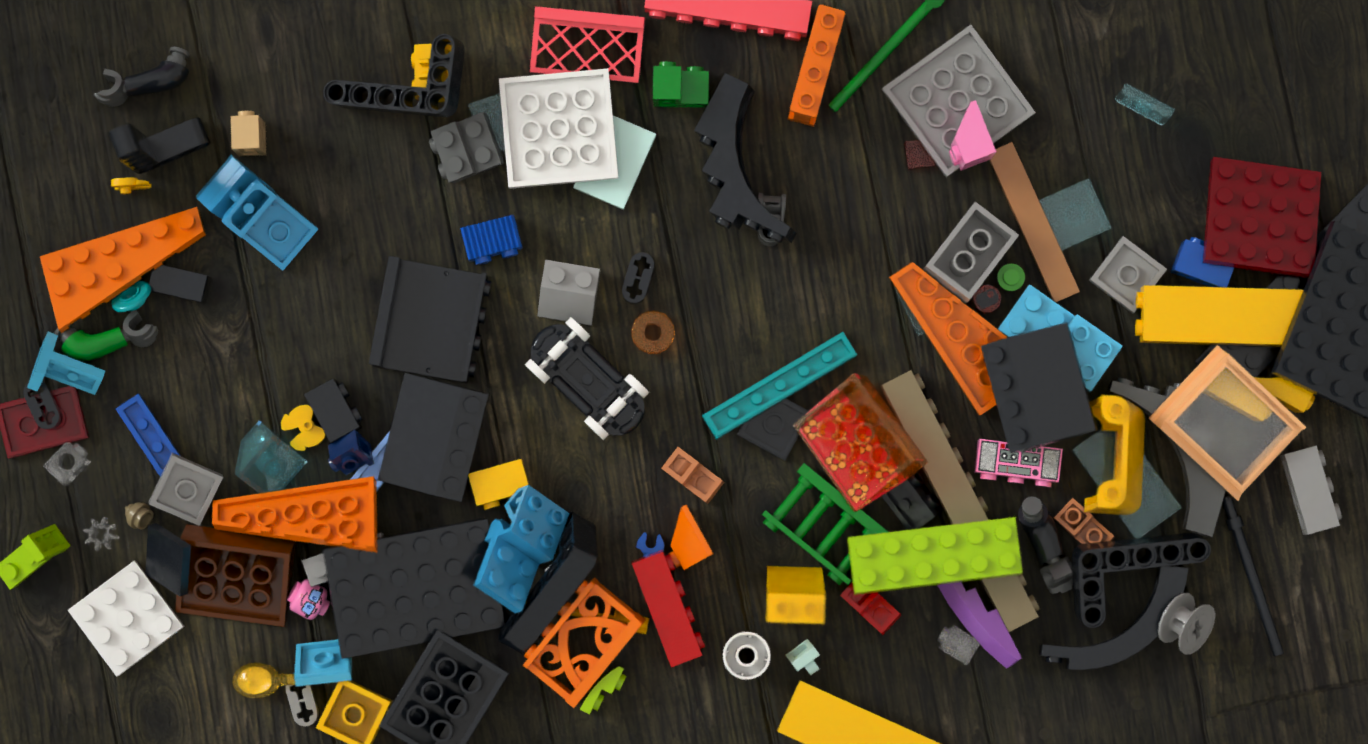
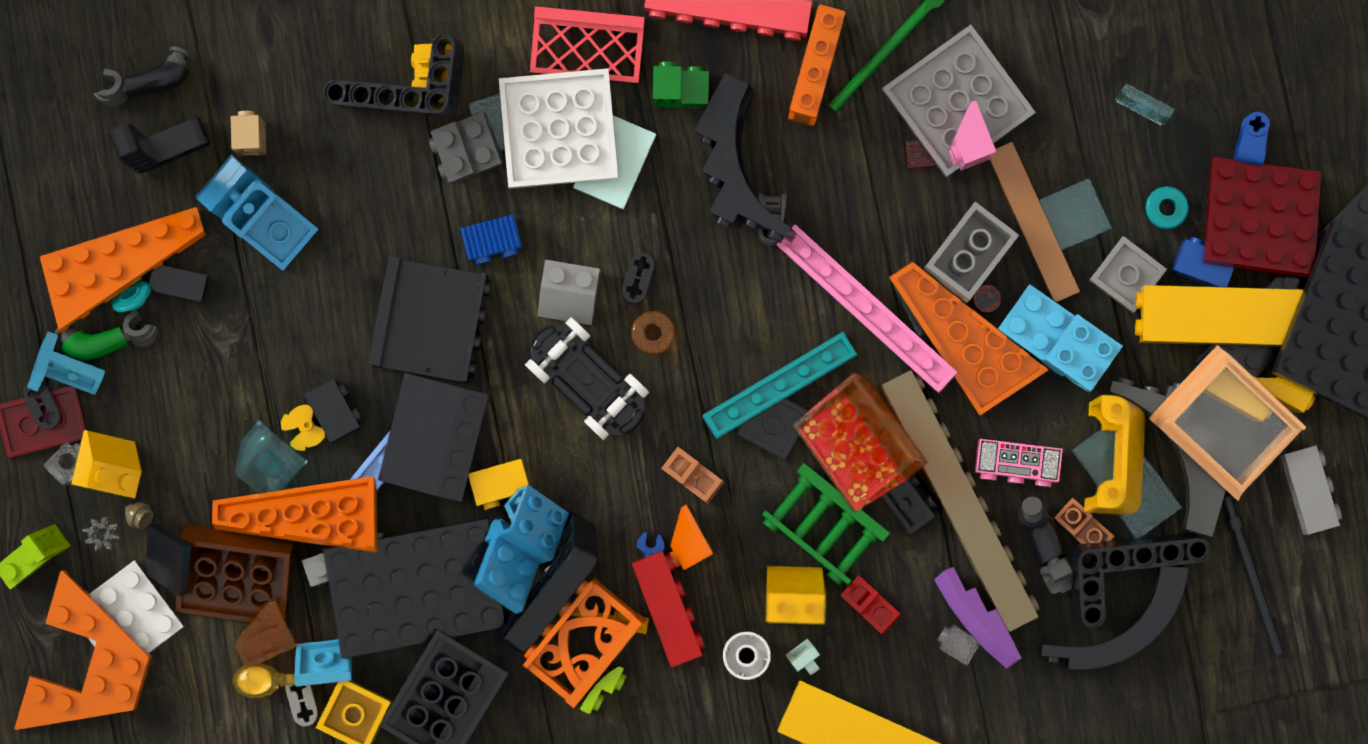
(107, 464): none -> yellow slope
(113, 674): none -> orange wing
(127, 184): yellow piece -> none
(147, 432): blue plate -> none
(185, 489): light grey plate -> none
(265, 636): none -> clear orange wing
(308, 600): bright pink head -> none
(350, 453): dark blue brick -> none
(868, 310): none -> bright pink plate
(934, 556): lime brick -> none
(1011, 277): bright green plate -> none
(1038, 388): black slope -> none
(1176, 197): none -> teal piece
(1185, 623): light grey piece -> none
(1252, 145): none -> blue piece

